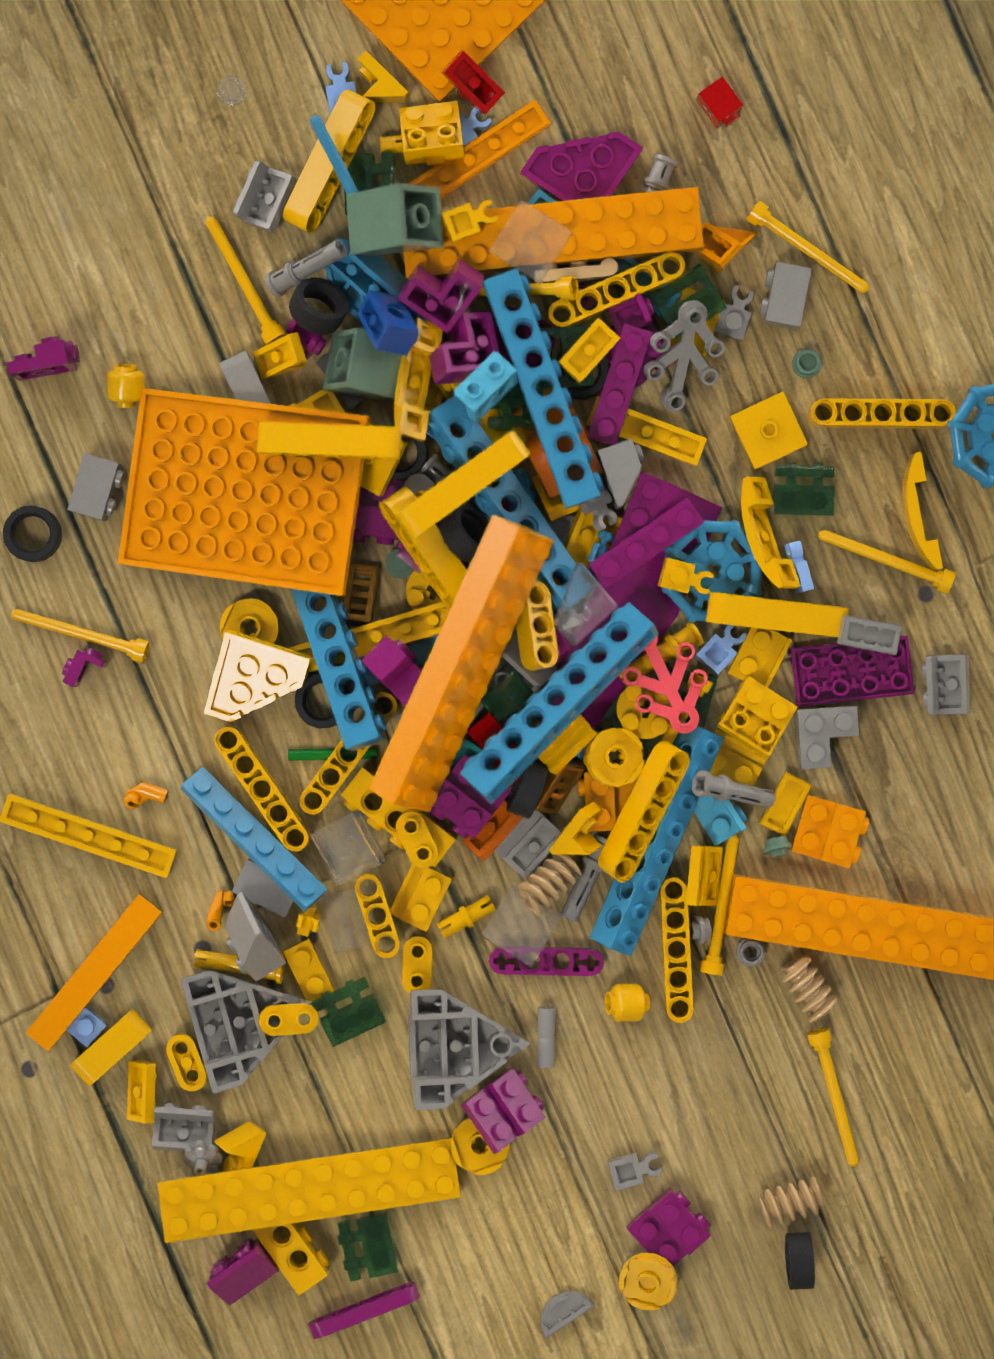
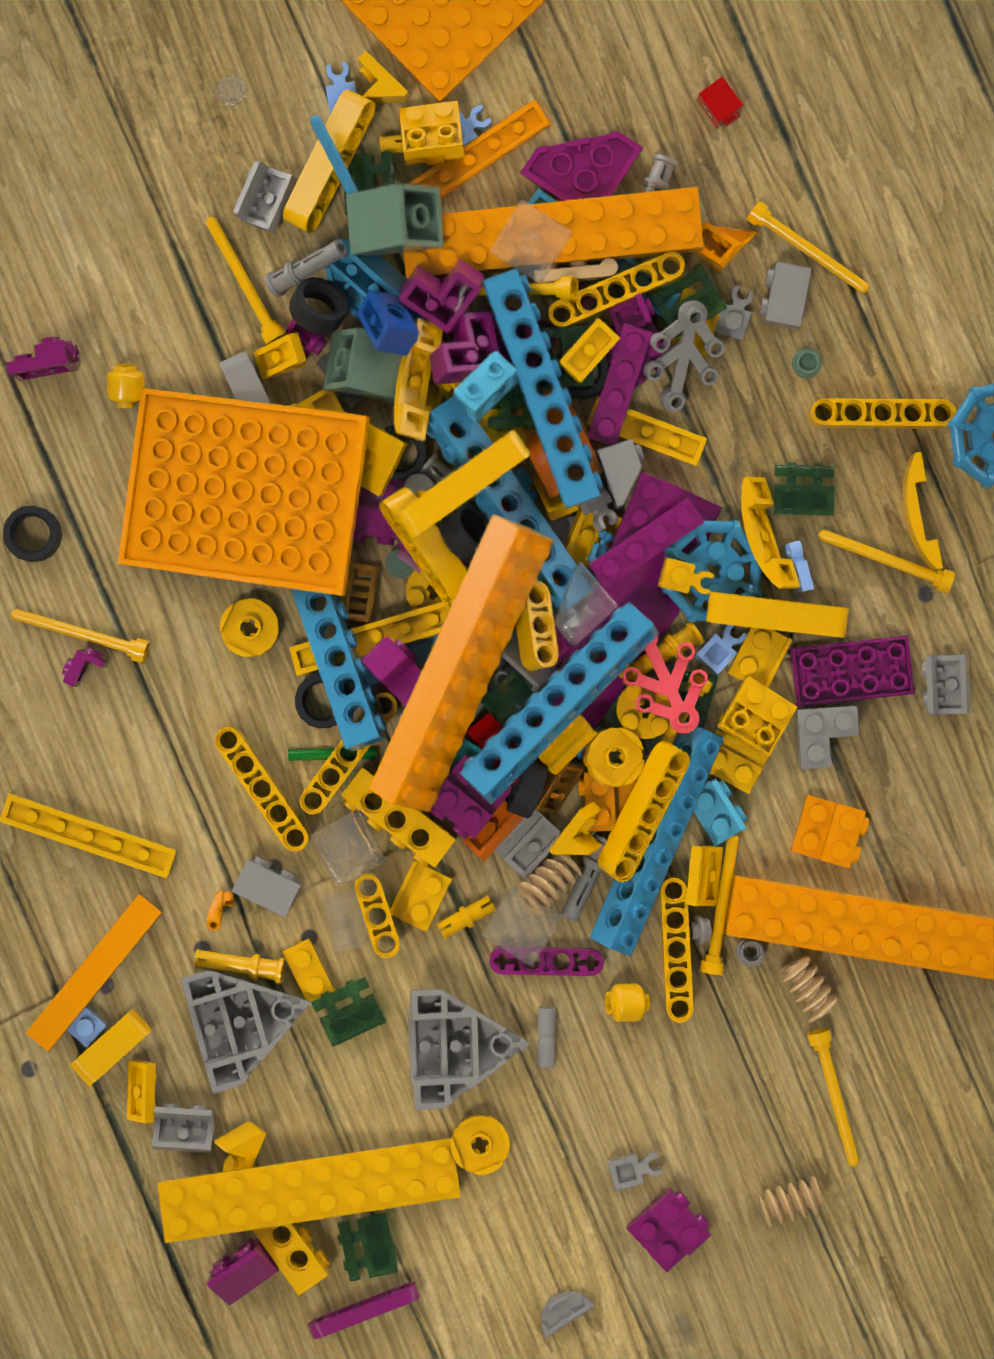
(96, 487): light grey brick -> none
(142, 793): light orange arm -> none
(186, 1061): yellow plate -> none
(202, 1158): light grey plant -> none
(252, 675): plate -> none
(252, 940): light grey slope -> none
(253, 839): dark azure plate -> none
(288, 1019): yellow plate -> none
(308, 921): yellow plate -> none
(329, 440): yellow beam -> none
(415, 965): yellow plate -> none
(416, 840): yellow plate -> none
(464, 222): yellow plate -> none
(472, 82): red slope -> none
(504, 1109): magenta plate -> none
(648, 1281): yellow tile -> none
(723, 788): light grey pin -> none
(768, 430): yellow plate -> none
(777, 847): sand green plate -> none
(788, 801): yellow tile -> none
(799, 1260): black tyre -> none
(869, 634): light grey plate -> none

